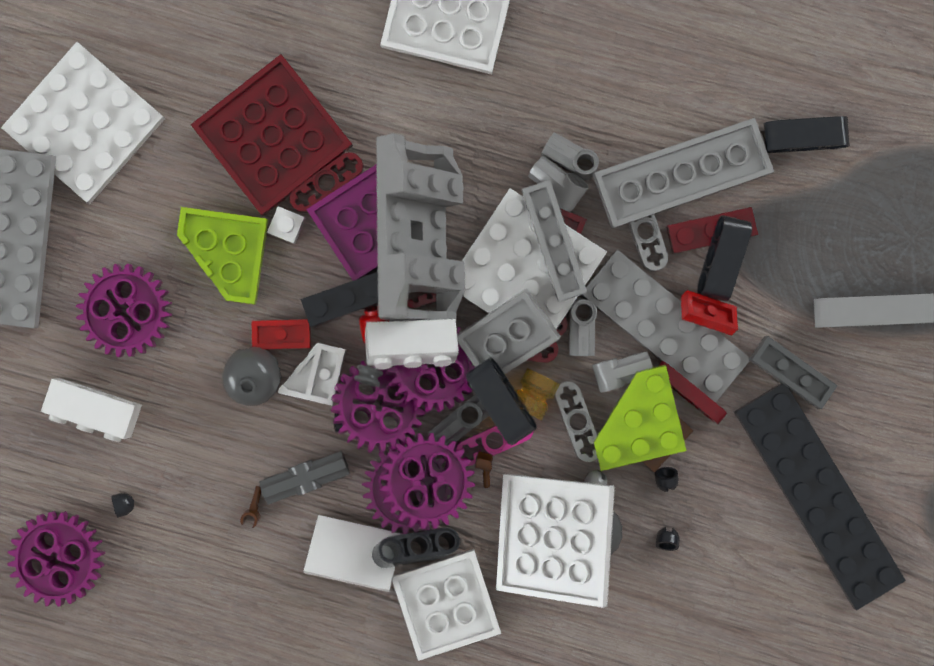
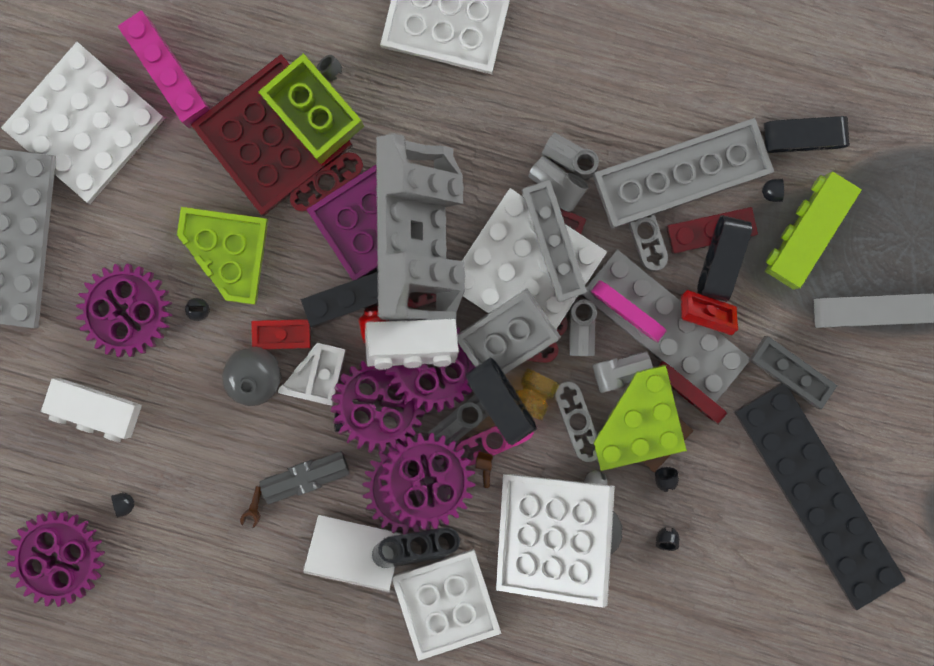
(164, 68): none -> dark pink brick
(197, 316): none -> black hinge
(286, 225): white plate -> none
(311, 108): none -> lime brick
(329, 67): none -> dark grey hinge
(368, 375): dark grey bush -> none
(628, 311): none -> dark pink beam
(774, 190): none -> black hinge
(812, 230): none -> lime brick

